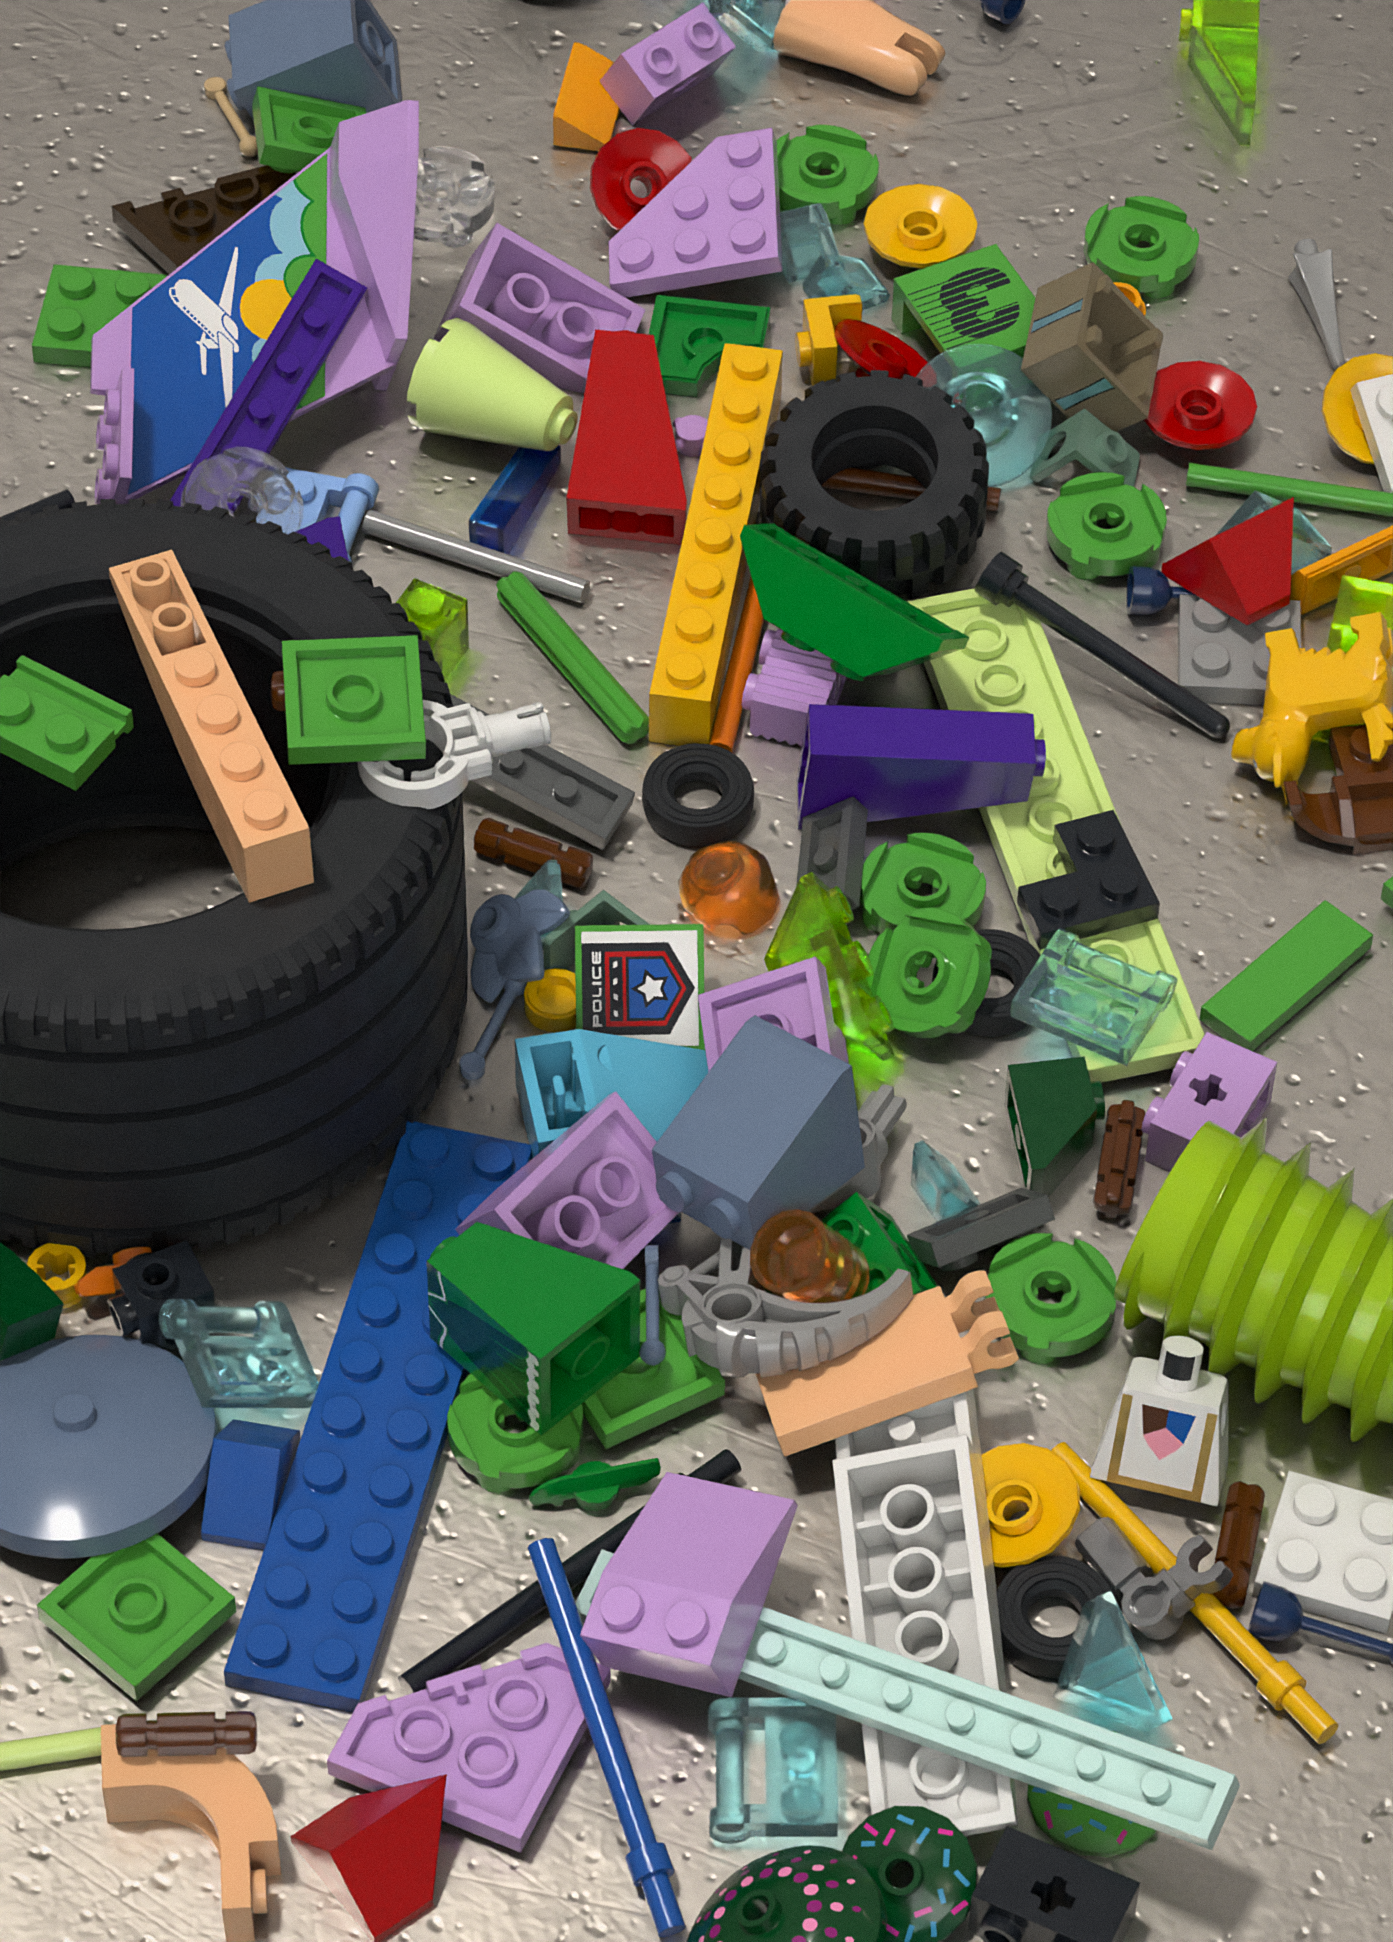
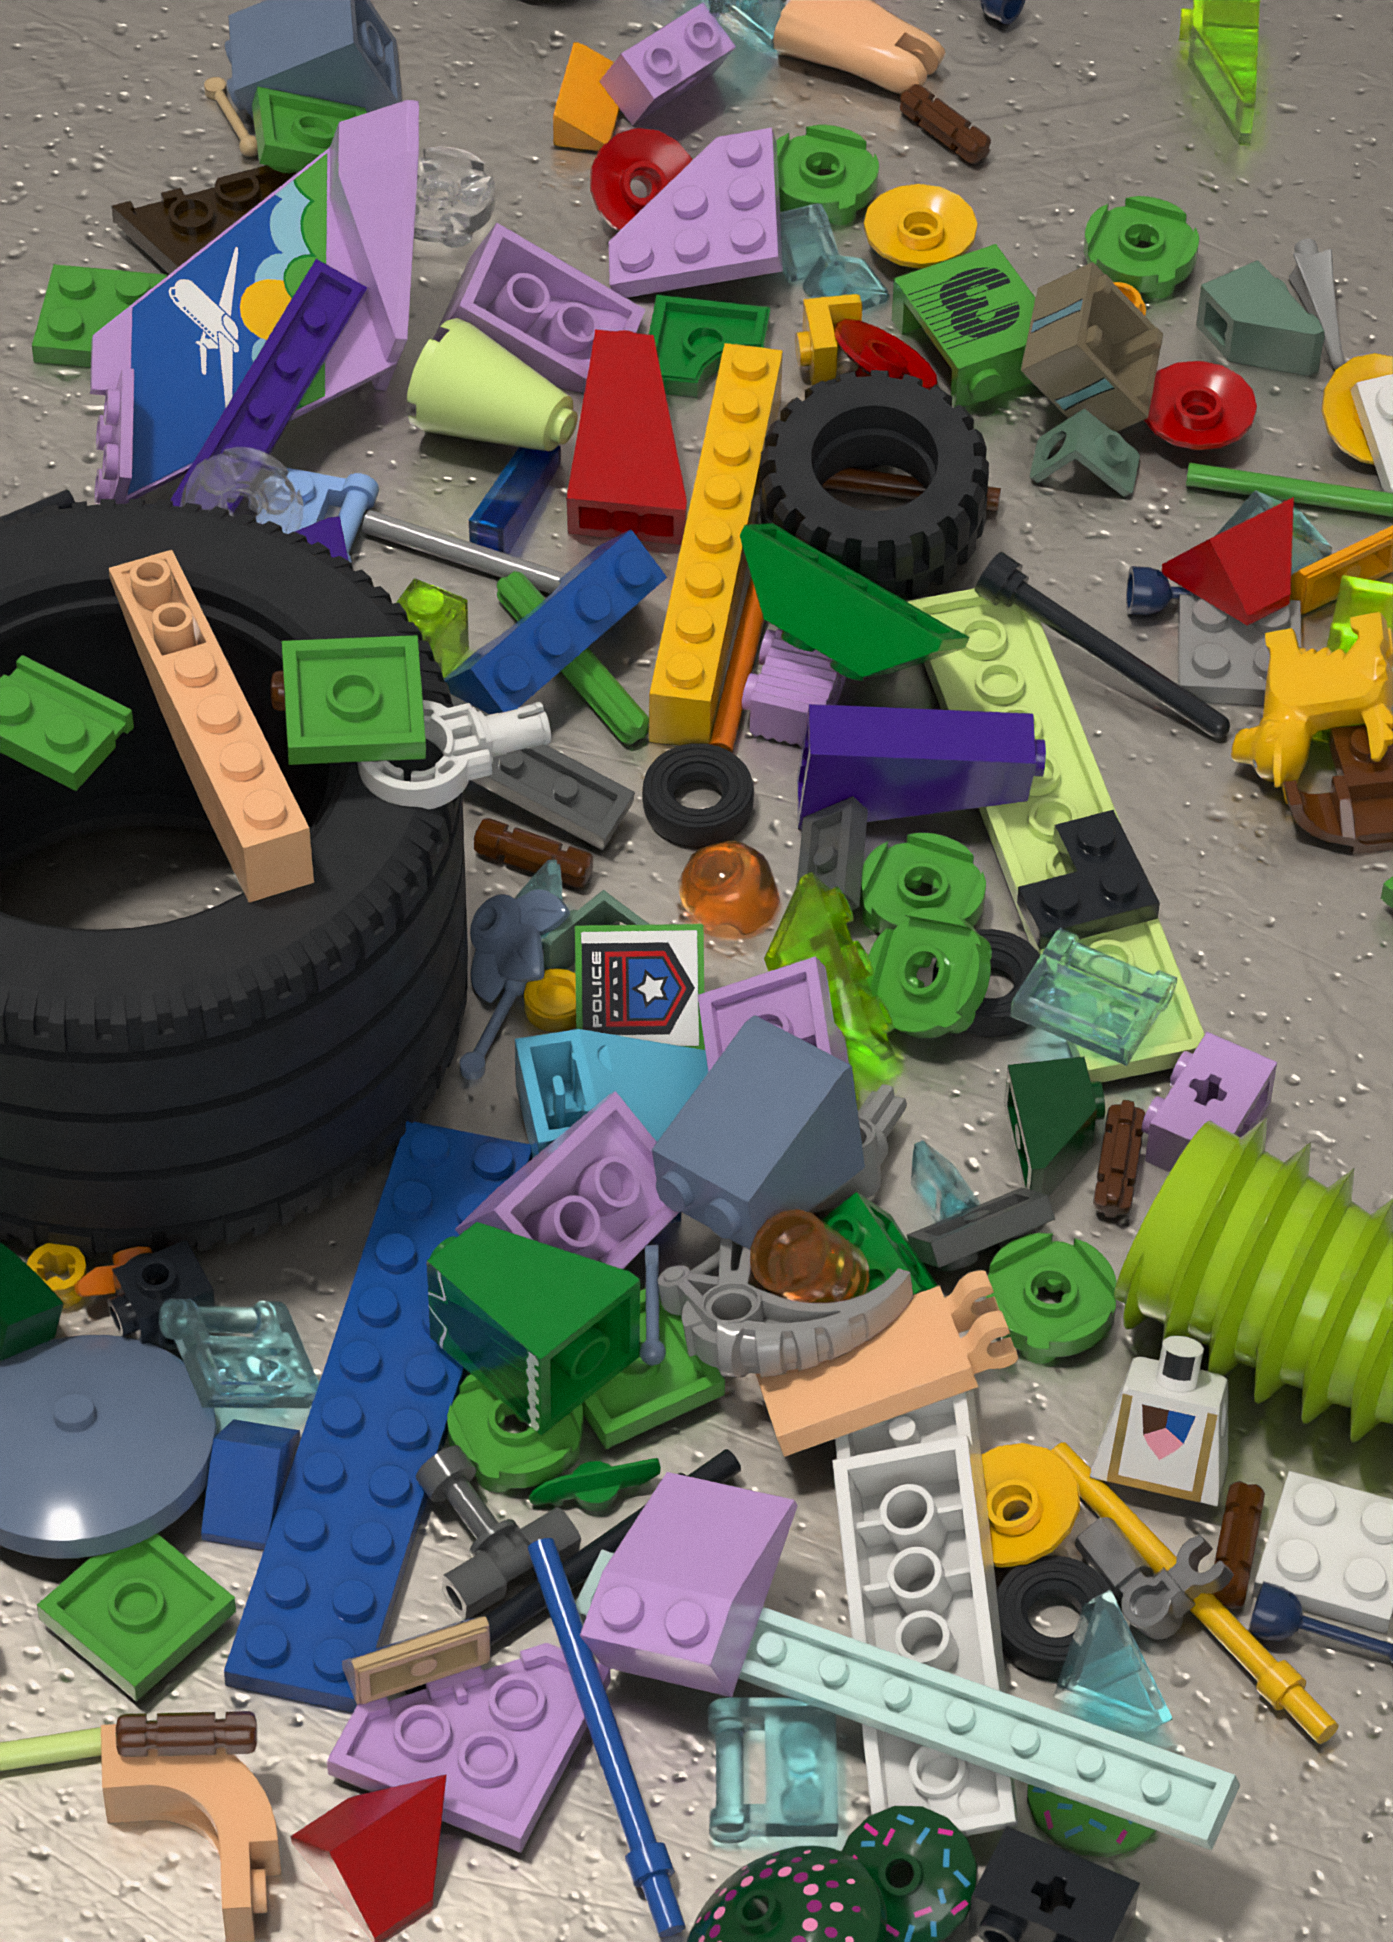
(418, 1660): none -> tan slope
(499, 1547): none -> dark grey bar
(558, 629): none -> blue arch
(690, 434): lavender piece -> none
(945, 124): none -> reddish brown axle
(1001, 401): clear light blue piece -> none
(1101, 551): bright green plate -> none
(1259, 322): none -> sand green slope
(1286, 977): bright green tile -> none

